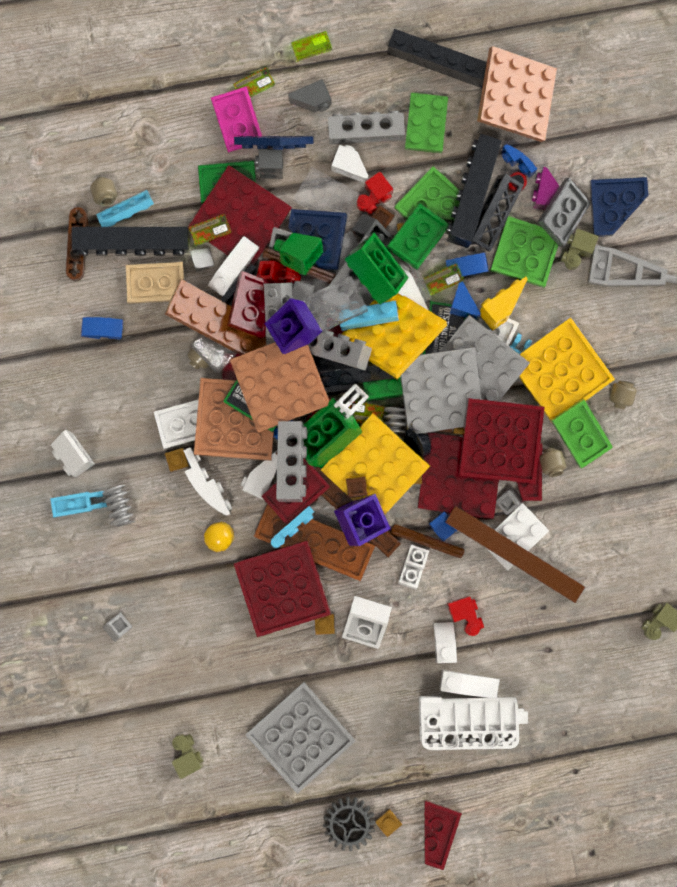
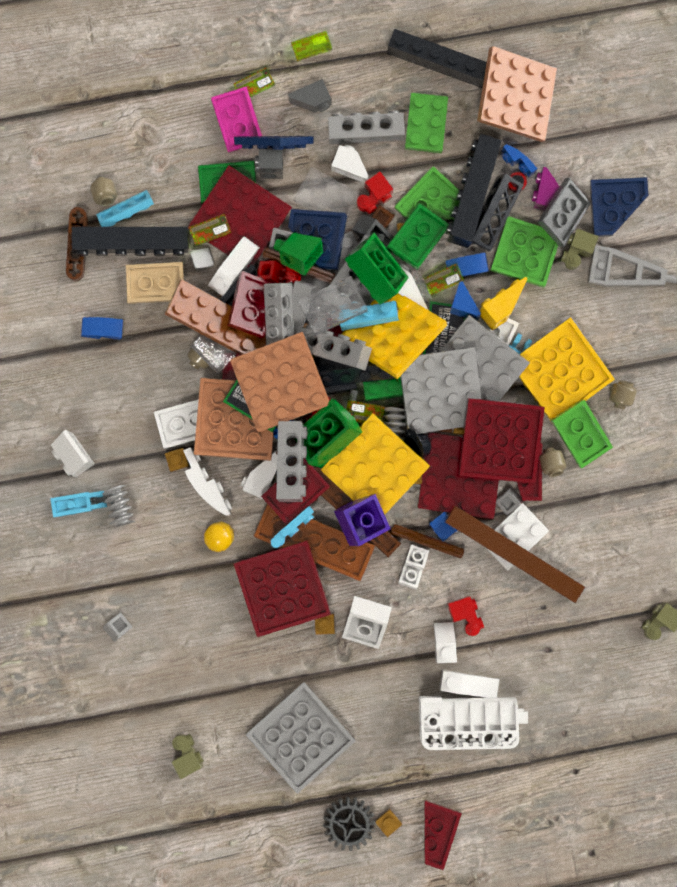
(293, 326): dark purple slope -> none
(344, 407): white tile -> none
(356, 487): reddish brown tile -> none

